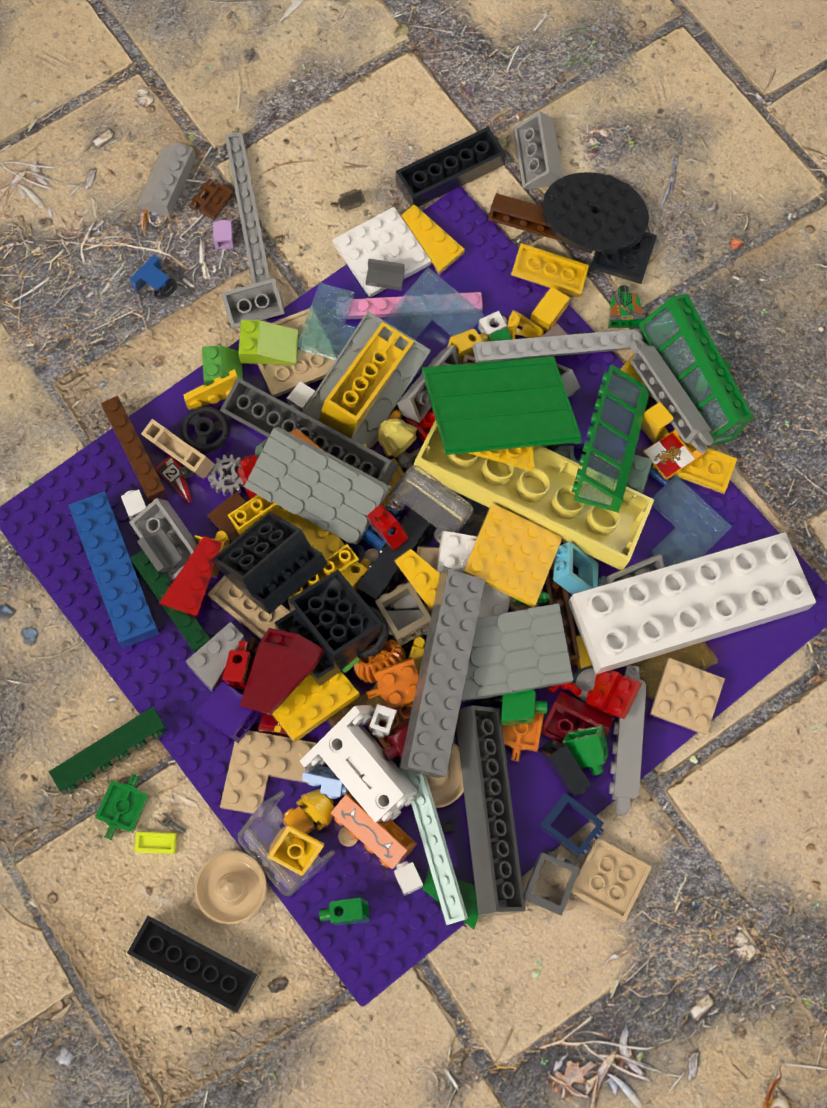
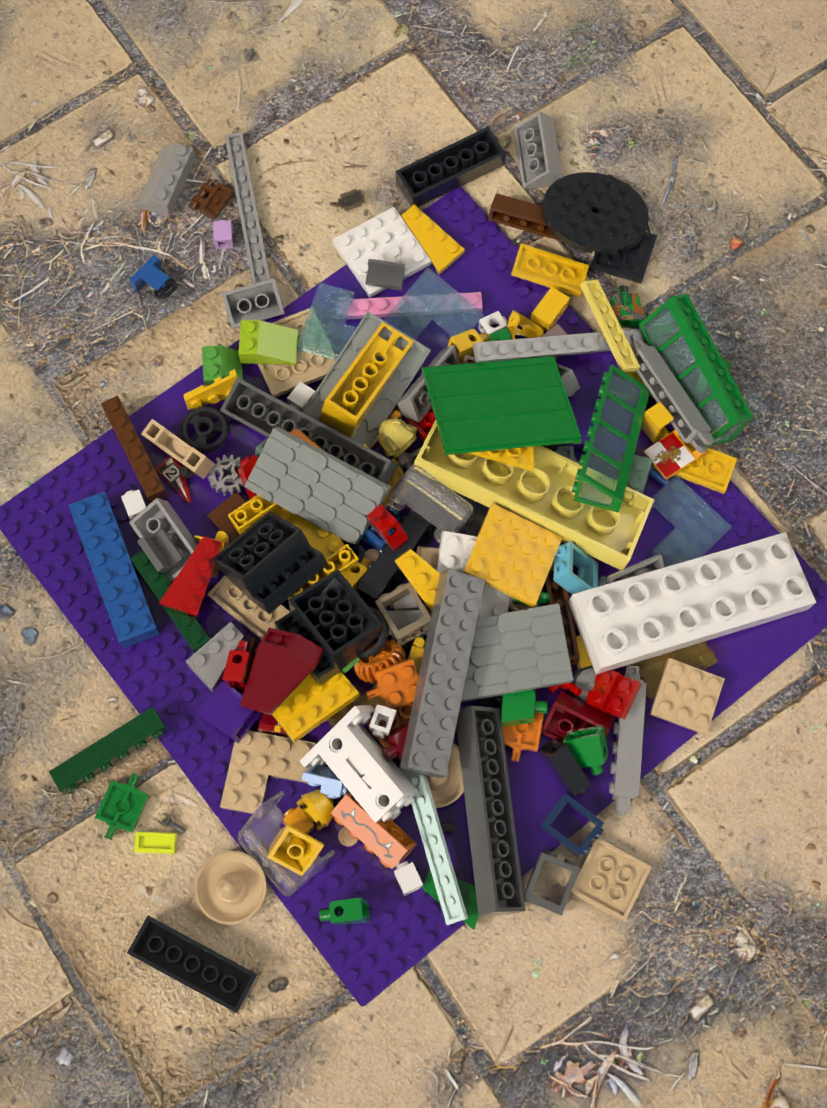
(610, 326): none -> light yellow tile

